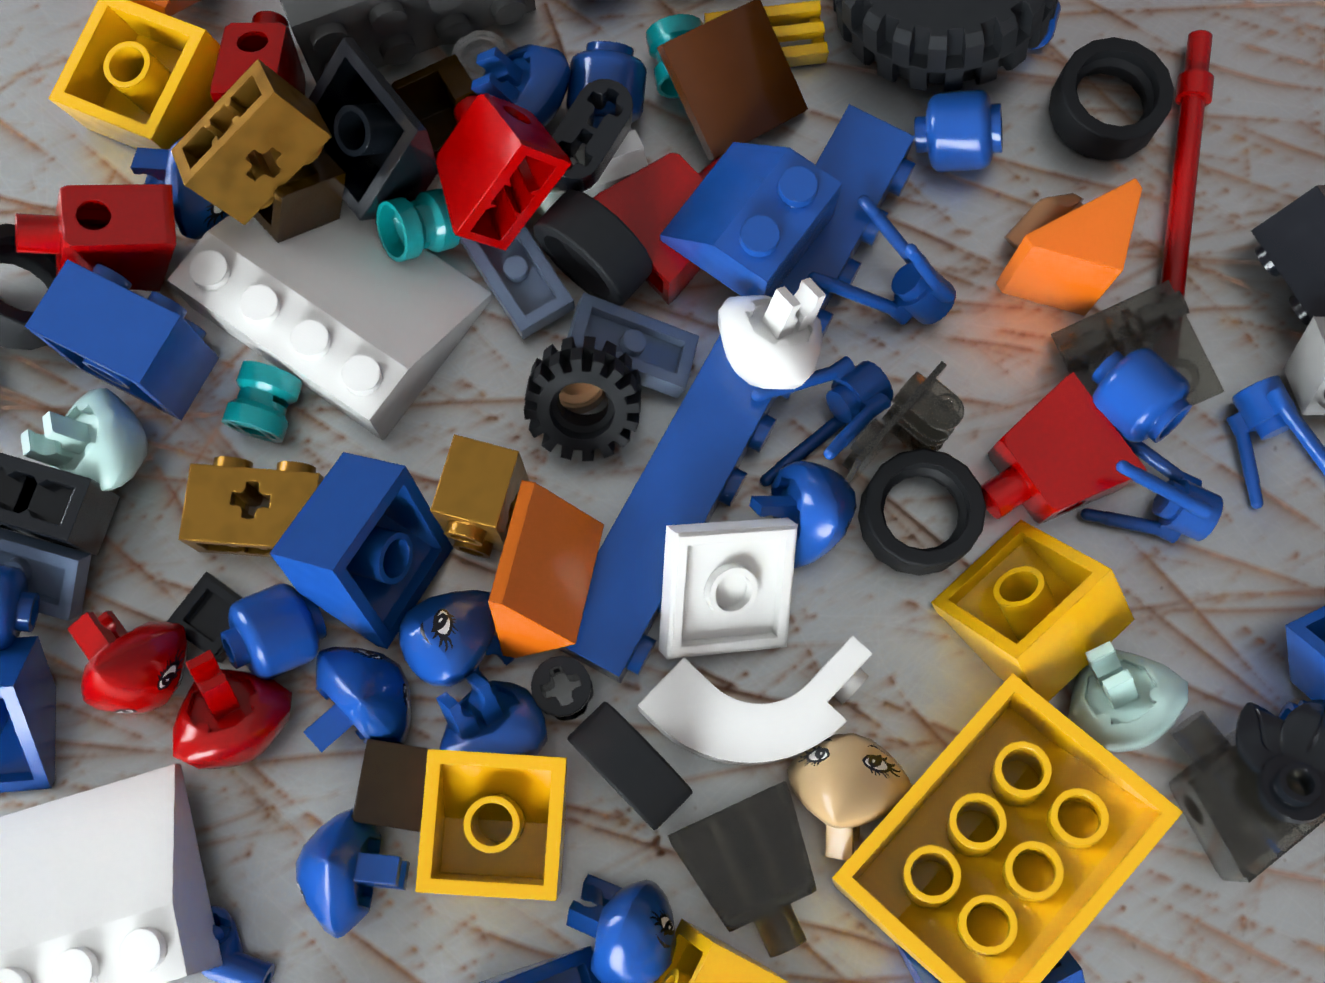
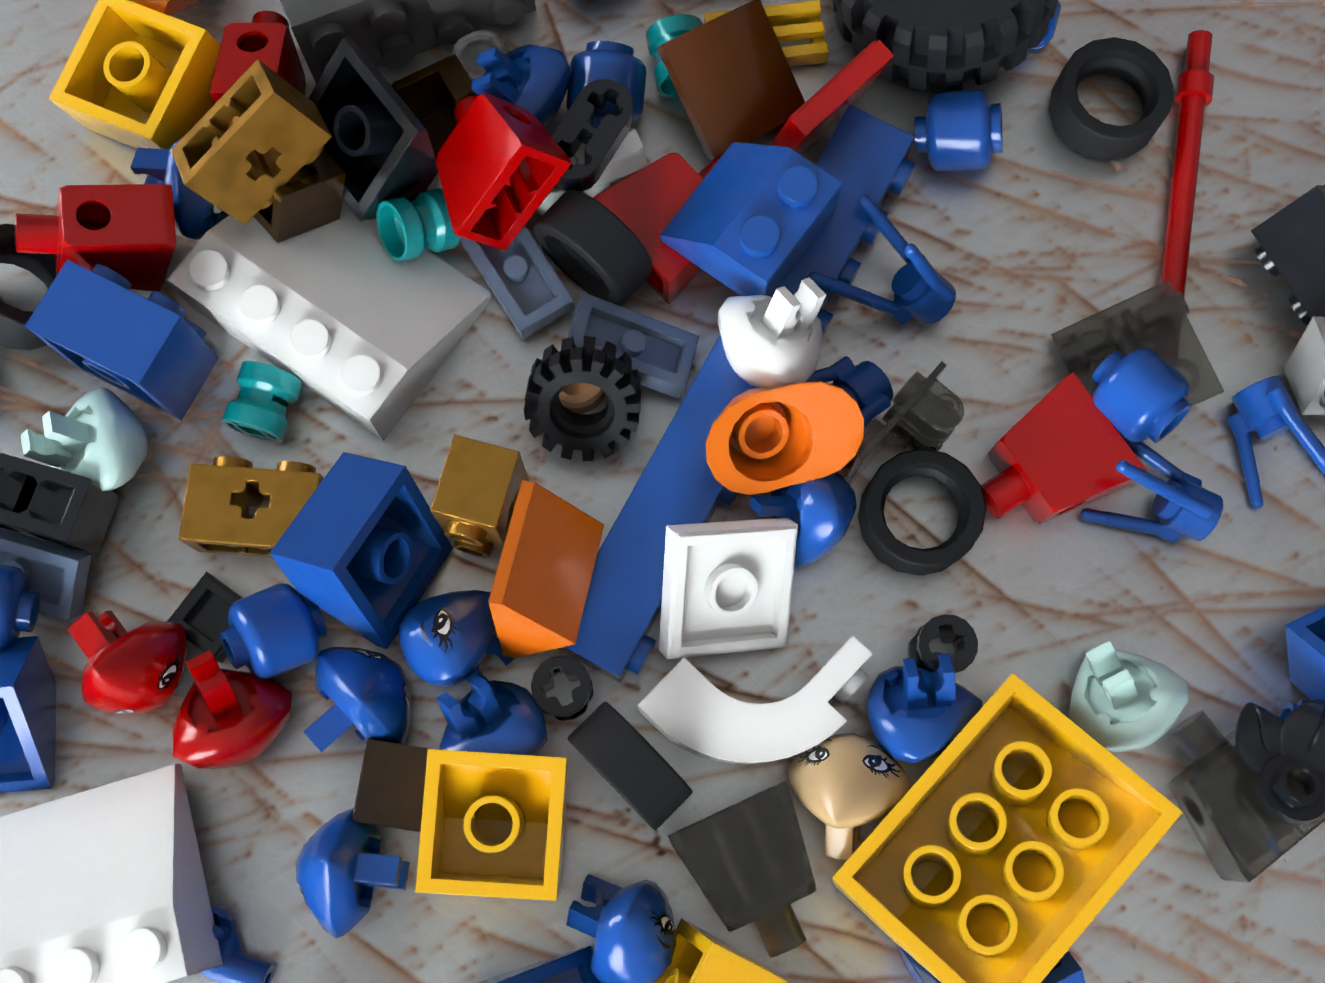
(783, 436): none -> orange piece
(833, 98): none -> red tile
(919, 710): none -> blue piece
(951, 630): none -> black bush
(1035, 608): yellow slope -> none
(1041, 214): medium nougat arm -> none
(1075, 255): orange slope -> none

